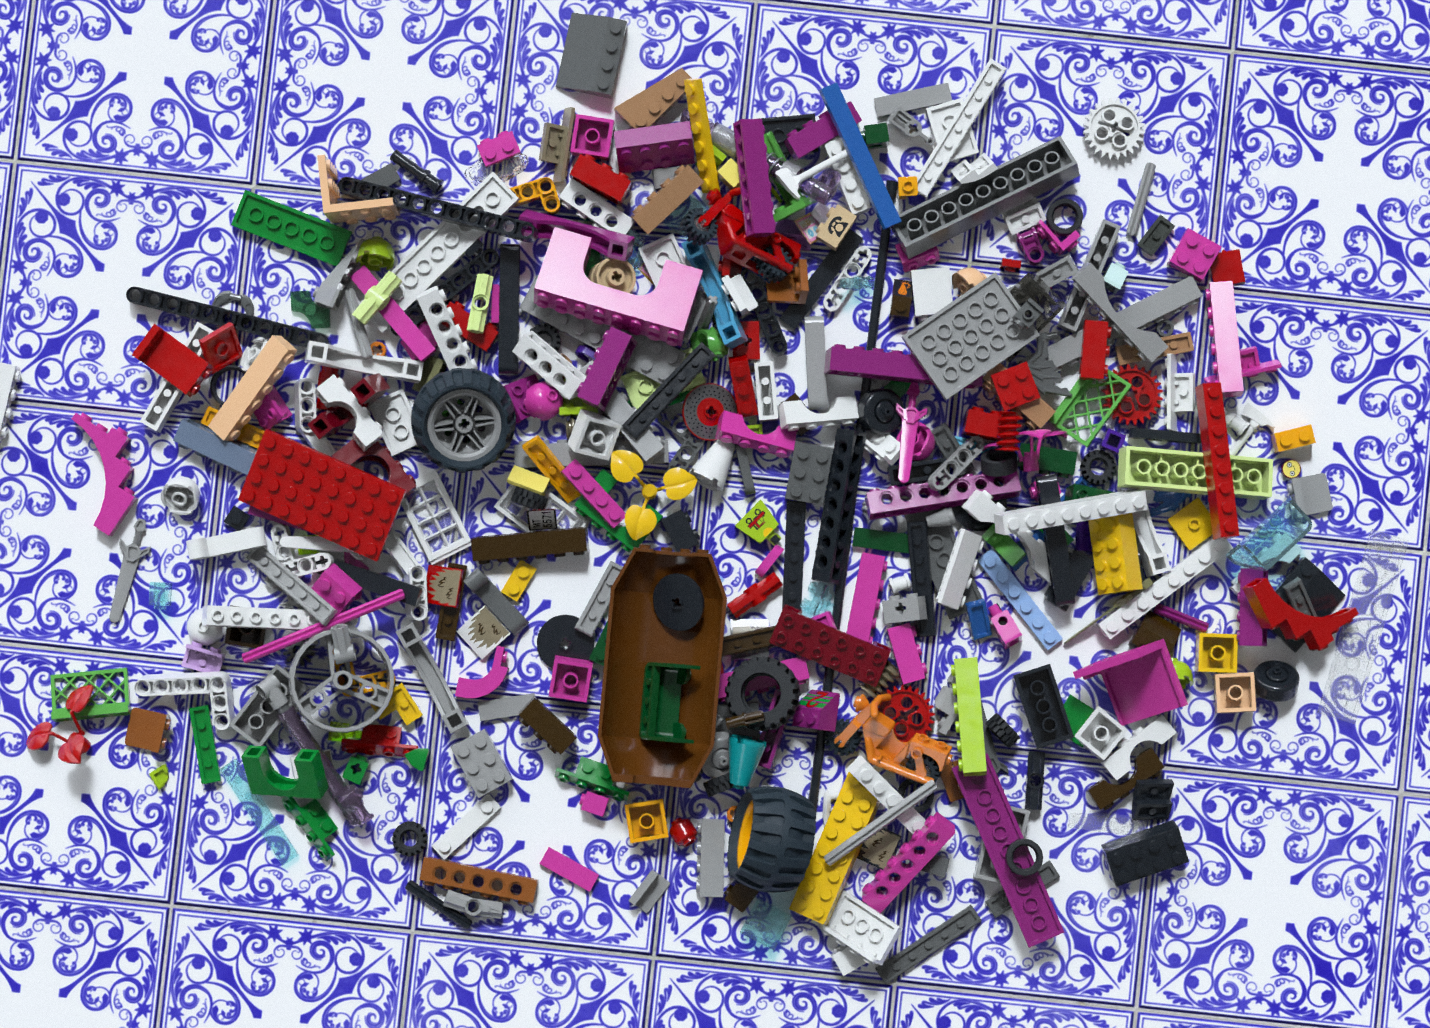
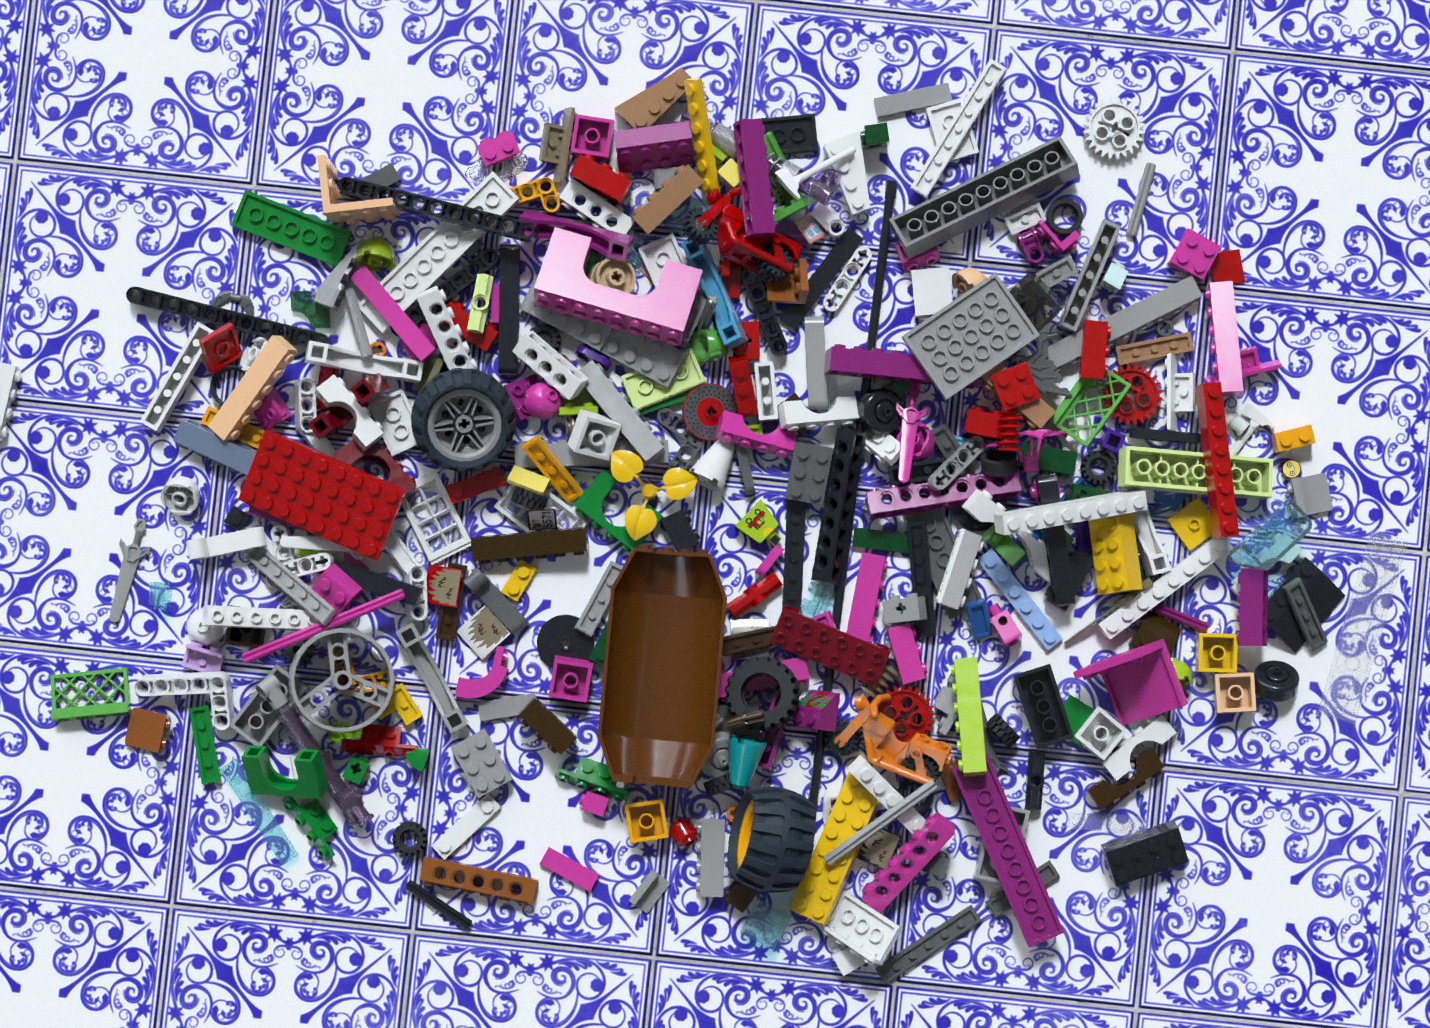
(76, 743): plant -> none
(110, 445): dark pink arch -> none
(160, 776): lime tile -> none
(173, 360): red panel -> none
(343, 649): light grey piece -> none
(377, 298): yellowish green piece -> none
(424, 176): black pin -> none
(460, 902): light grey piece -> none
(476, 485): none -> red arch
(592, 54): dark grey slope -> none
(593, 493): dark pink plate -> none
(607, 368): magenta brick -> none
(662, 702): dark green windscreen -> none
(668, 390): black tile -> none
(691, 599): black piece -> none
(740, 293): white bracket -> none
(815, 134): magenta brick -> none
(836, 226): tan brick -> none
(857, 283): clear light blue axle -> none
(860, 155): blue tile -> none
(900, 583): white bush -> none
(901, 299): dark brown slope -> none
(907, 187): light orange bracket -> none
(908, 120): light grey piece -> none
(941, 518): light grey cone -> none
(974, 171): white slope -> none
(1010, 265): red plate -> none
(1033, 309): dark grey brick -> none
(1038, 861): black tyre -> none
(1092, 284): light grey arch -> none
(1152, 799): black slope -> none
(1155, 235): pearl dark grey plate -> none
(1275, 613): red arch -> none

